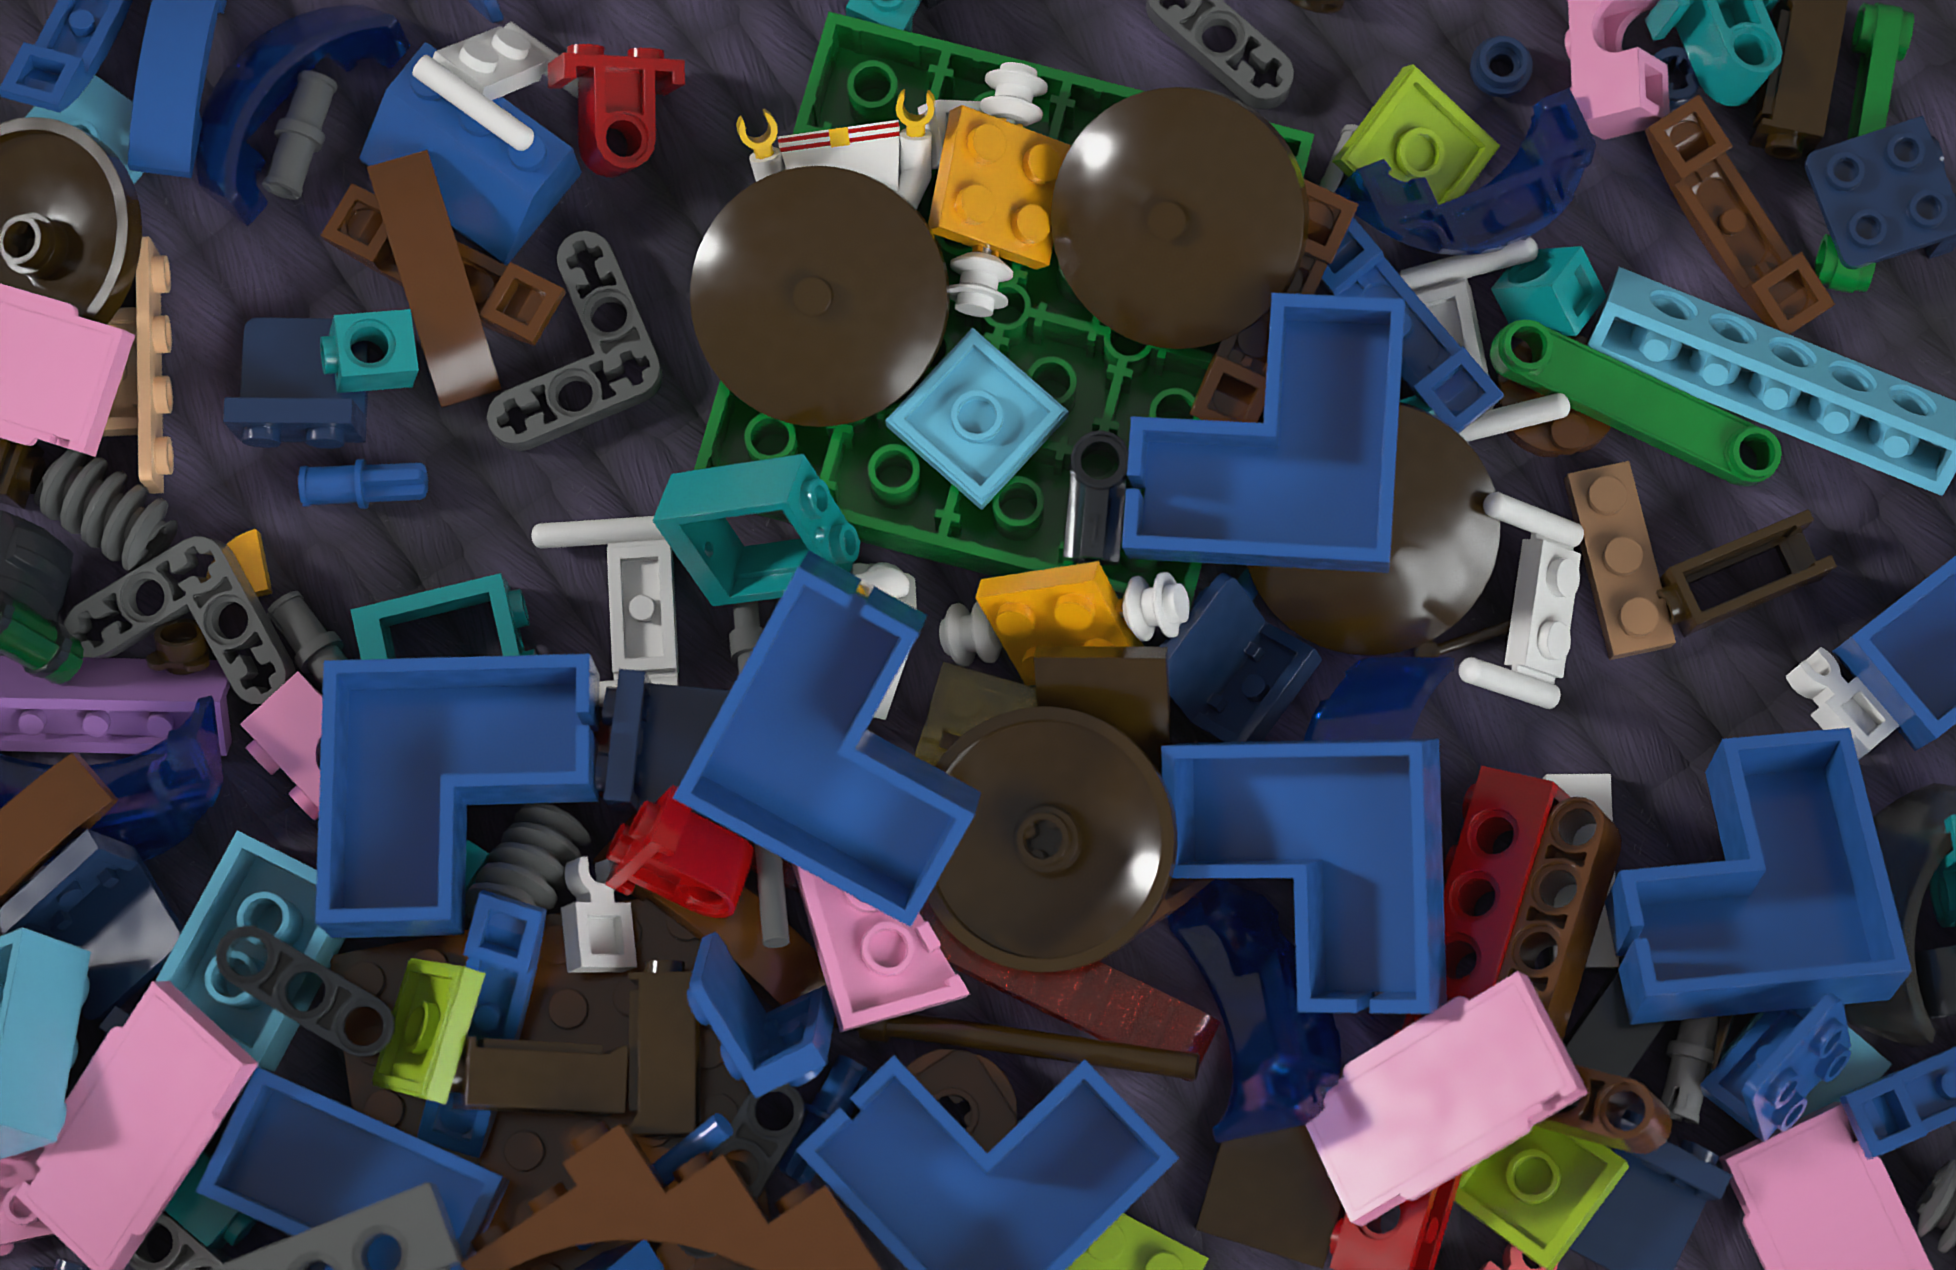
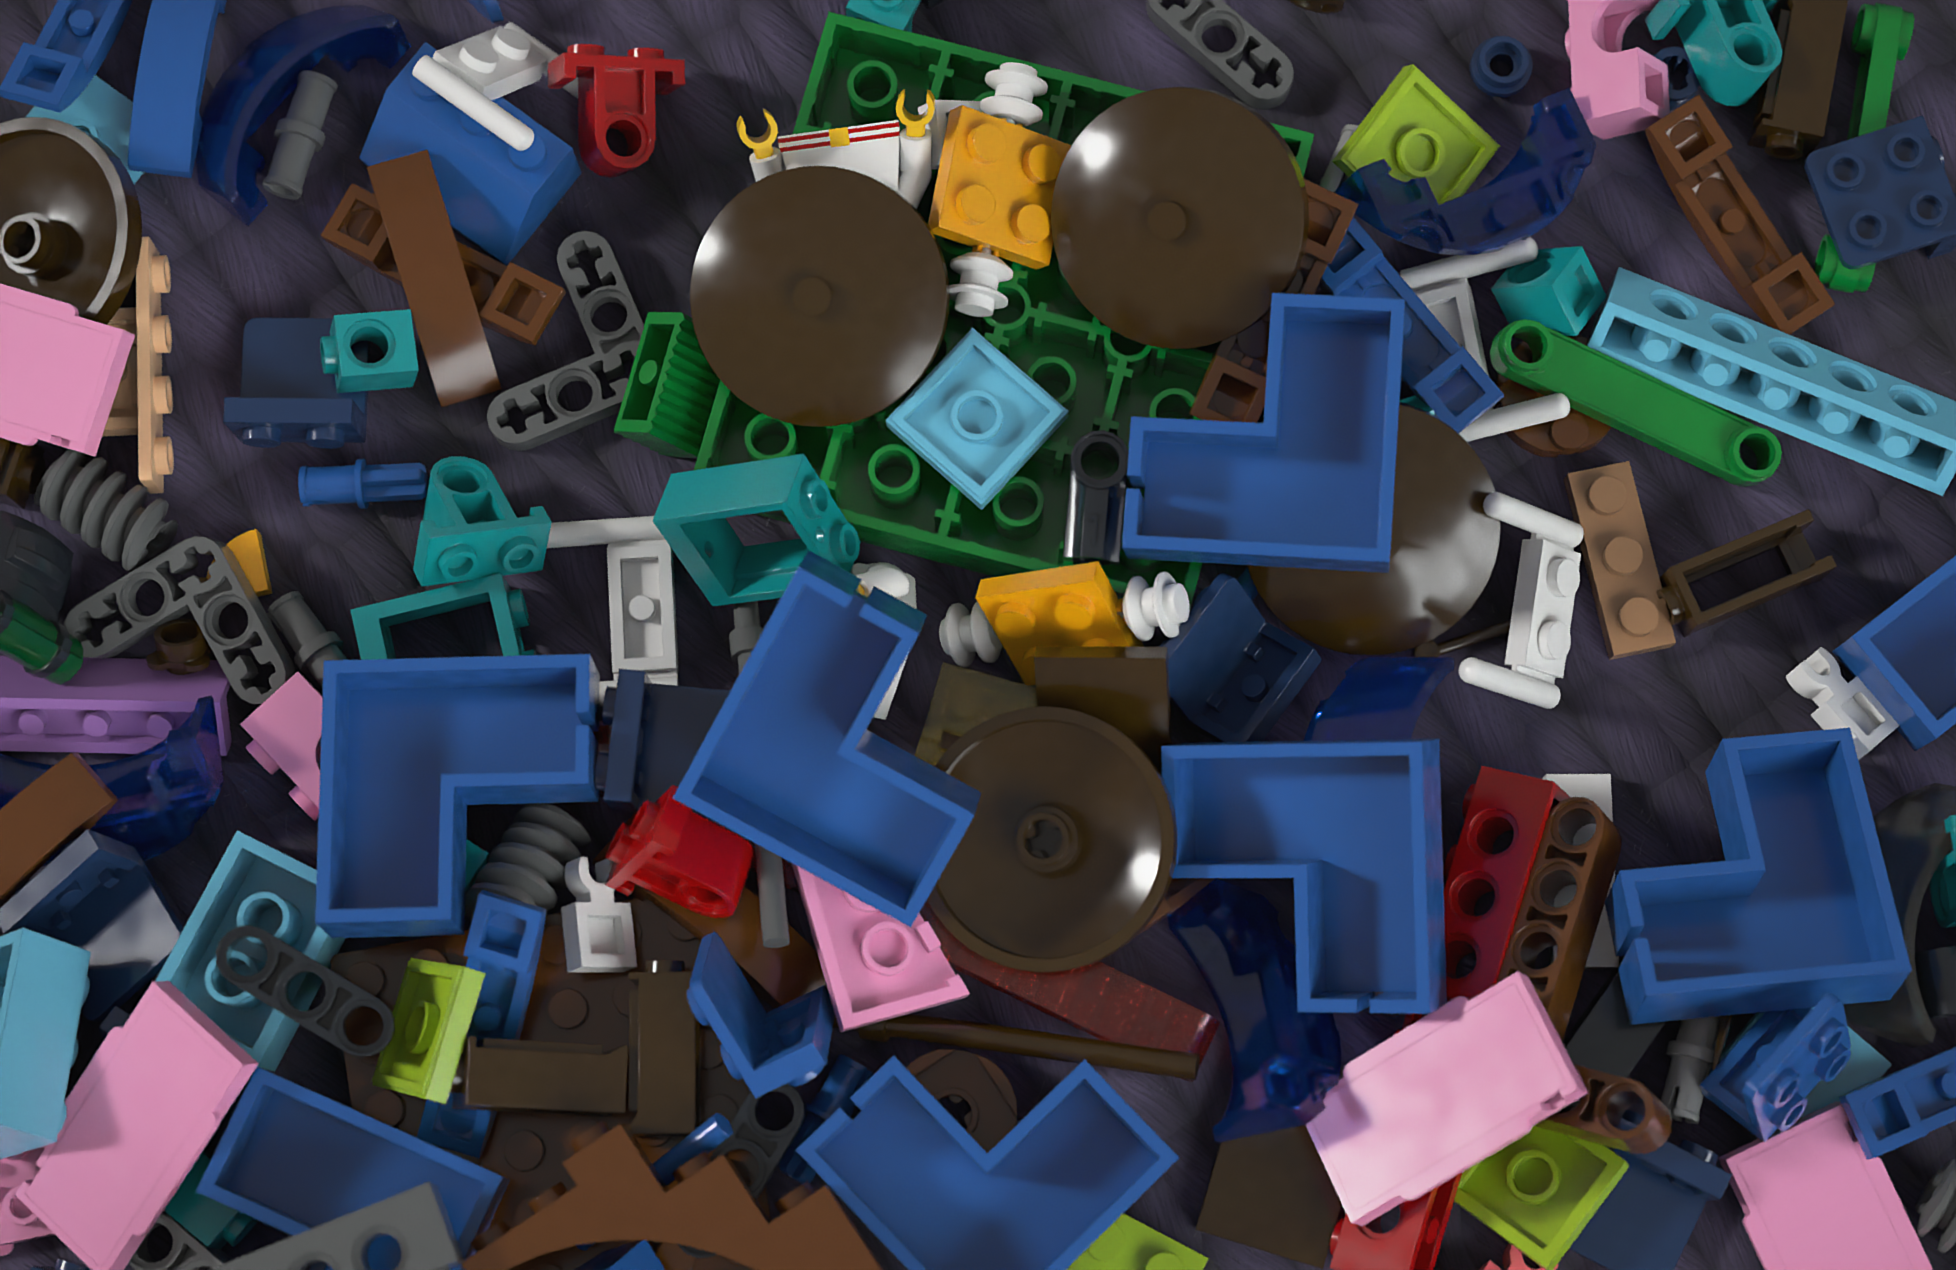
(473, 529): none -> teal pin
(668, 388): none -> green brick

